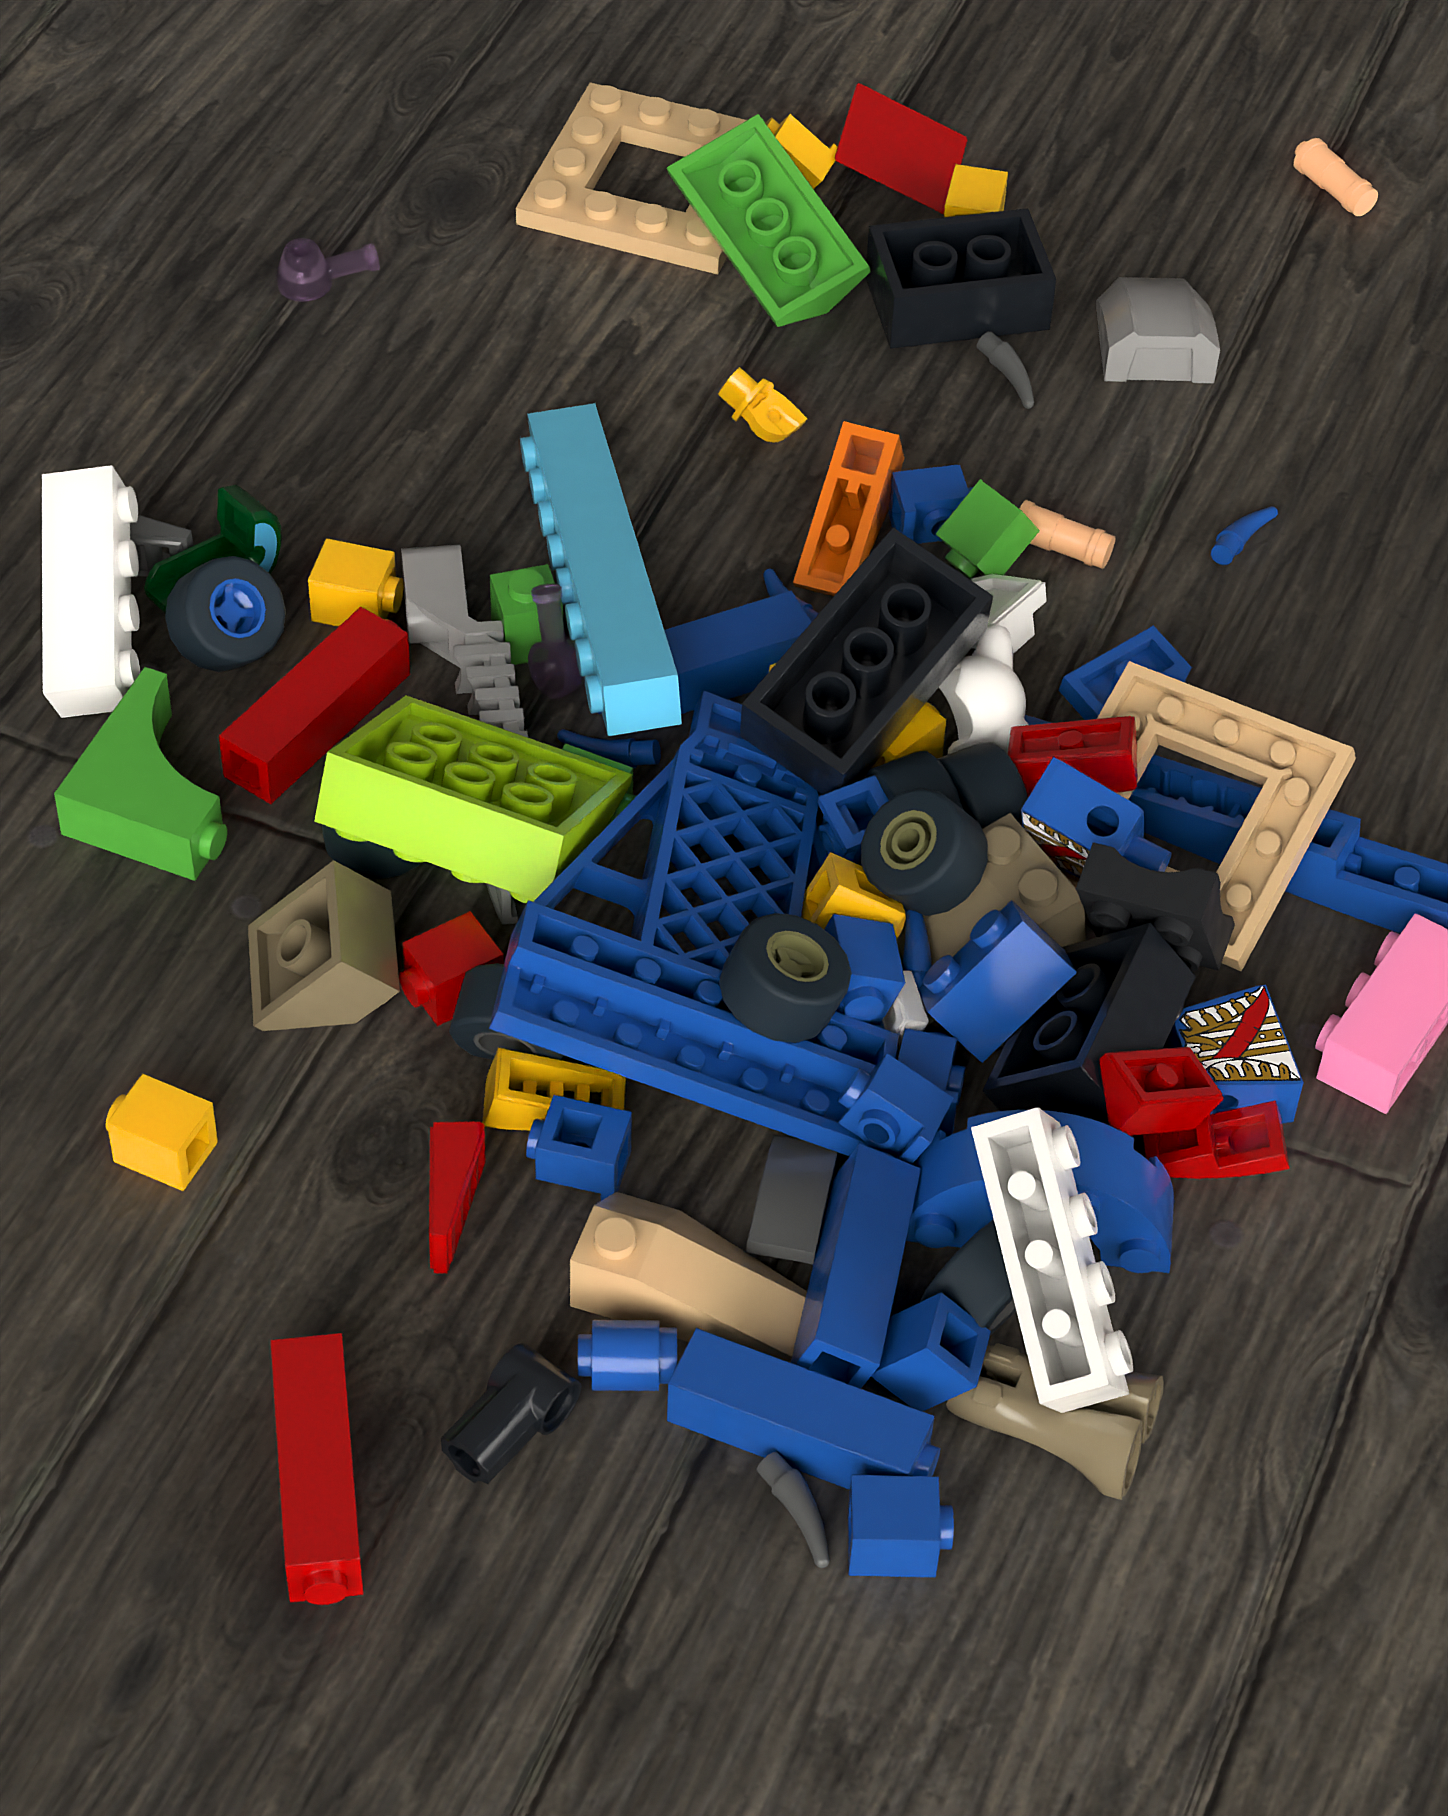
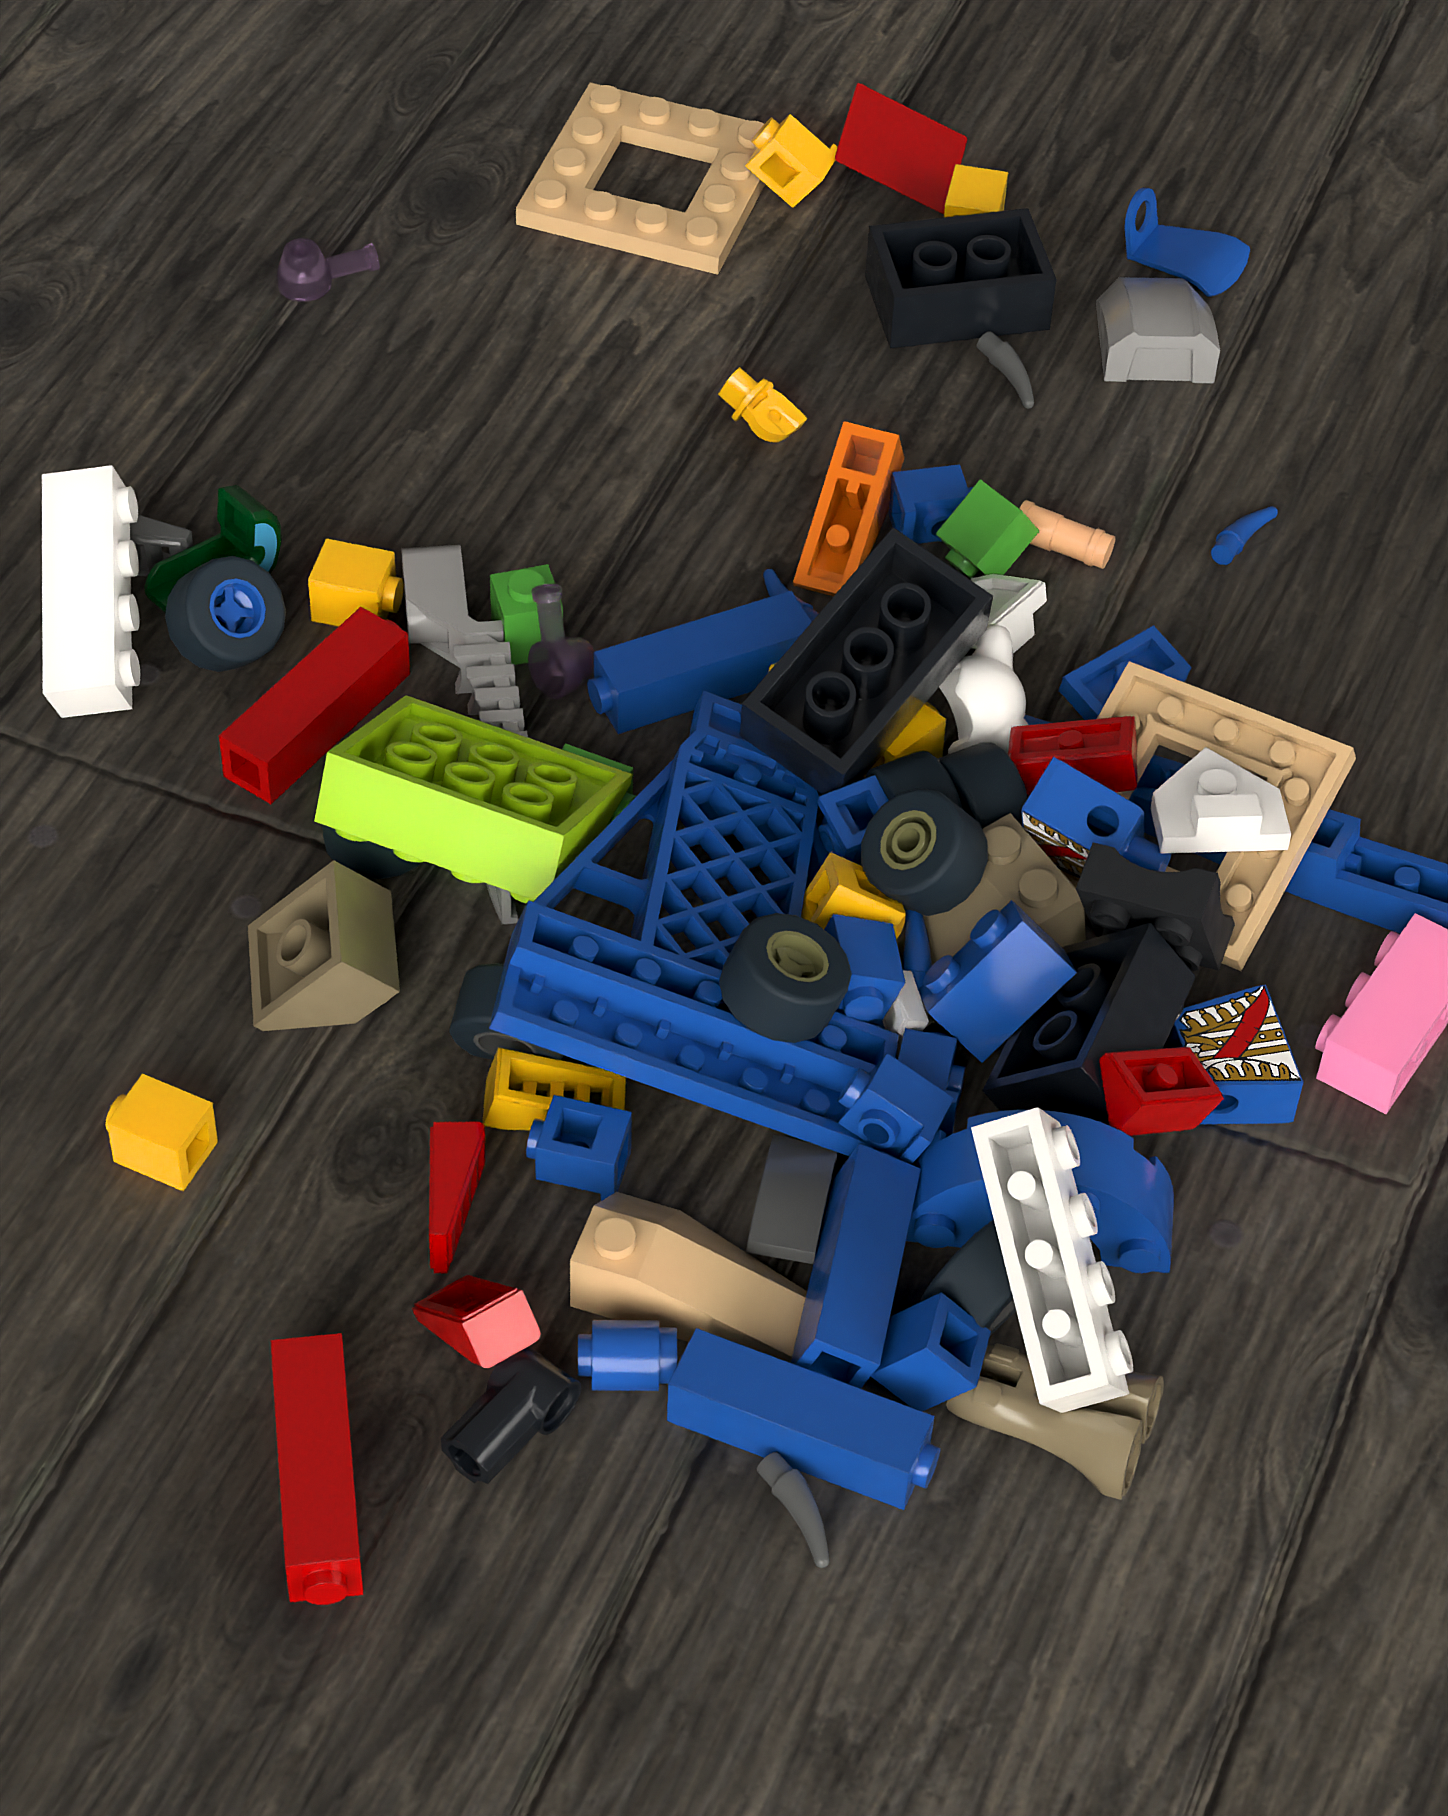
(130, 796): bright green arch -> none
(438, 962): red brick -> none
(480, 1319): none -> red slope
(600, 572): medium azure brick -> none
(623, 751): blue helmet -> none
(770, 223): bright green slope -> none
(896, 1526): blue brick -> none
(1198, 256): none -> blue piece
(1218, 809): none -> white plate
(1224, 1145): red slope -> none
(1334, 176): light nougat piece -> none

